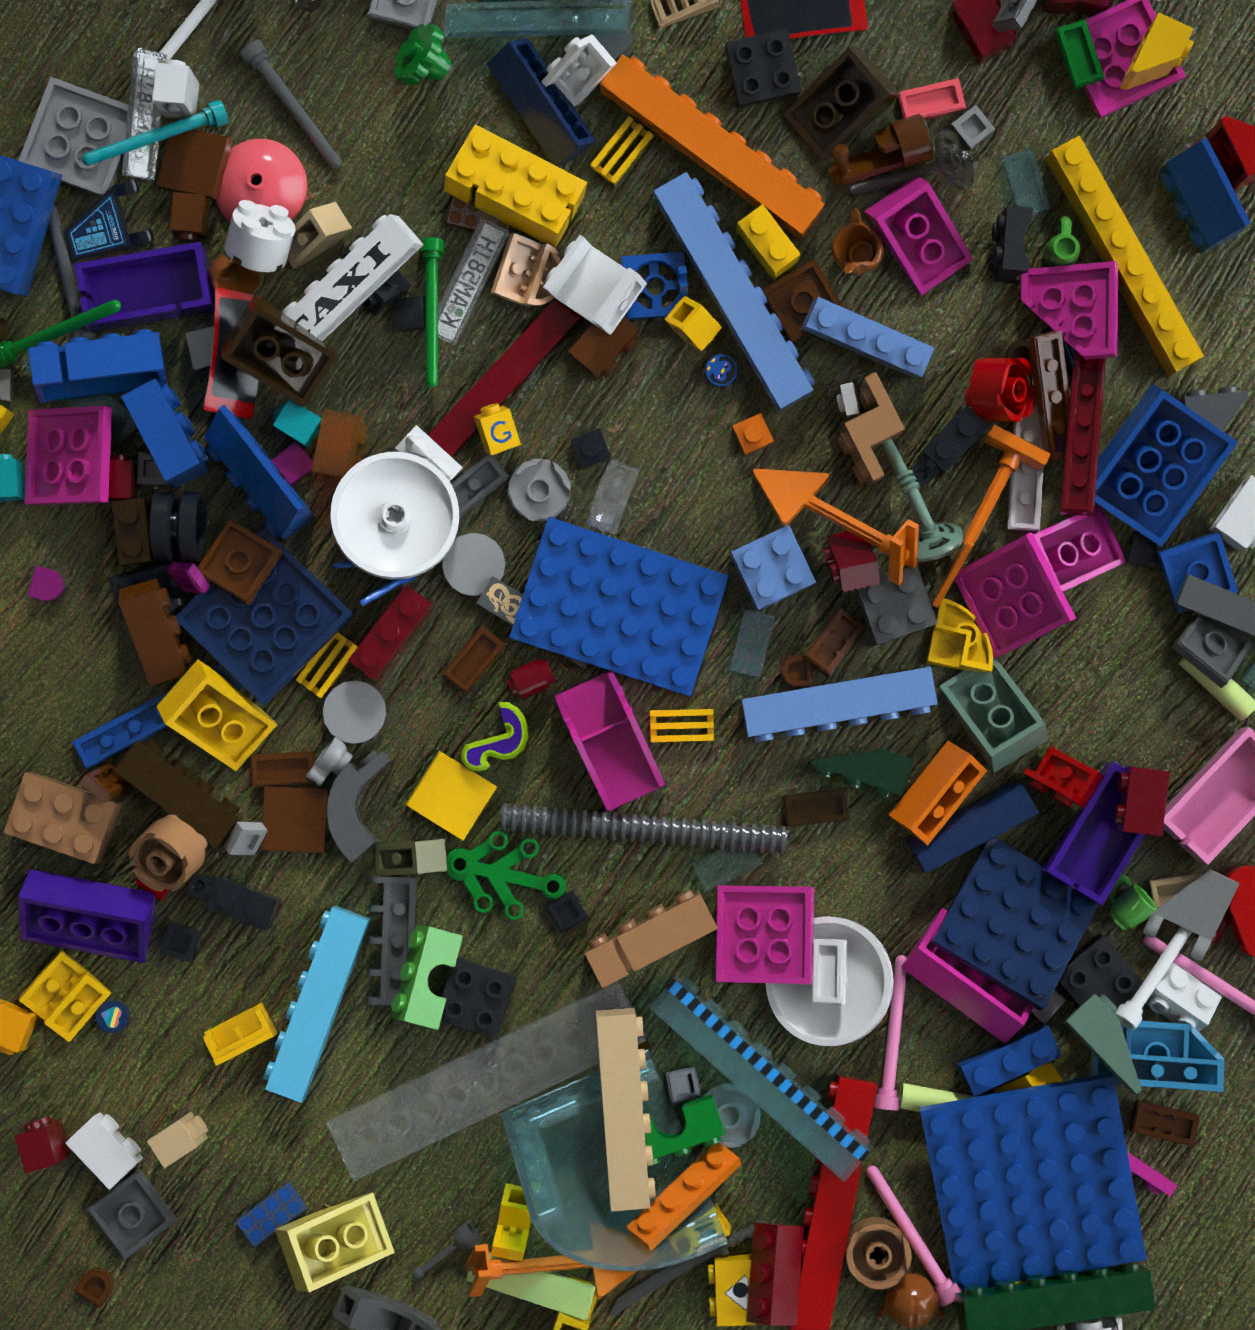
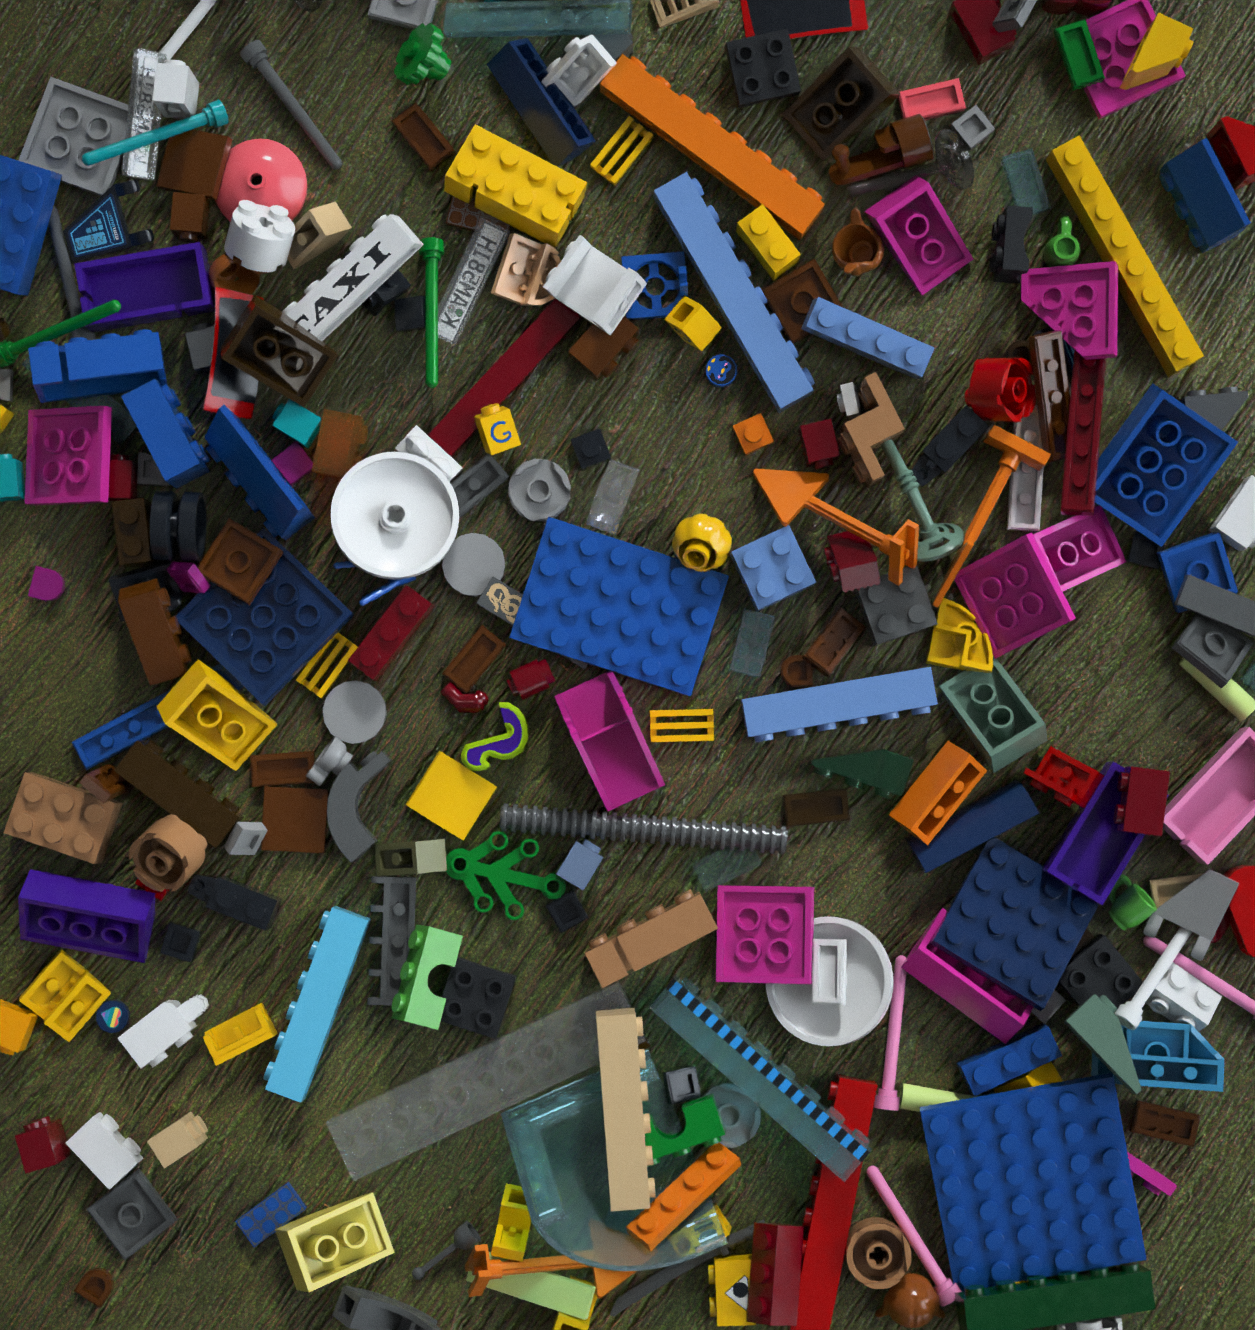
(161, 1029): none -> white hinge
(423, 137): none -> reddish brown tile
(465, 702): none -> dark red arm
(580, 863): none -> sand blue brick
(701, 542): none -> yellow plant
(819, 444): none -> dark red brick

